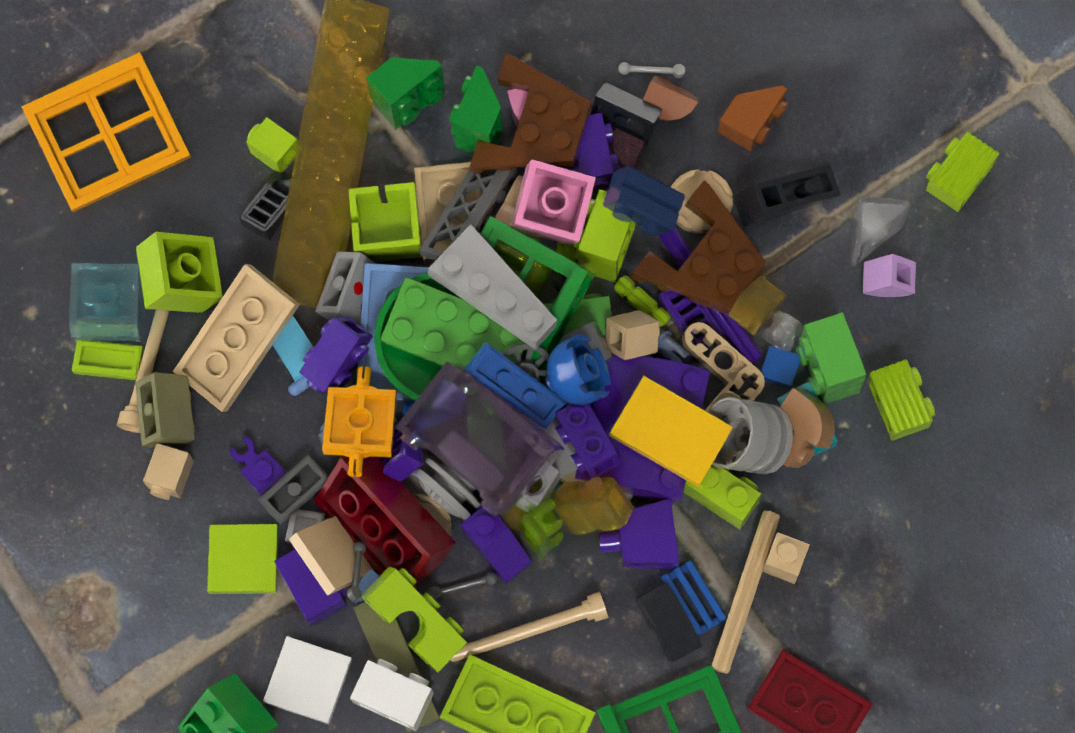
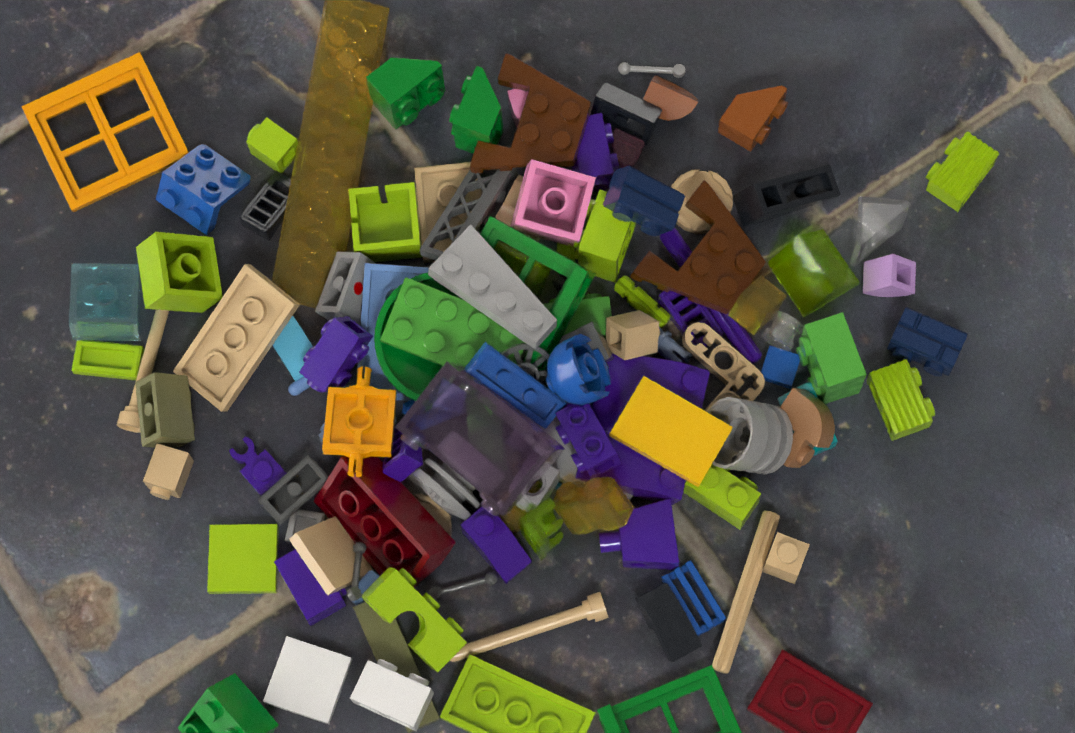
(200, 186): none -> blue bracket
(812, 271): none -> clear neon green slope
(927, 342): none -> dark blue brick

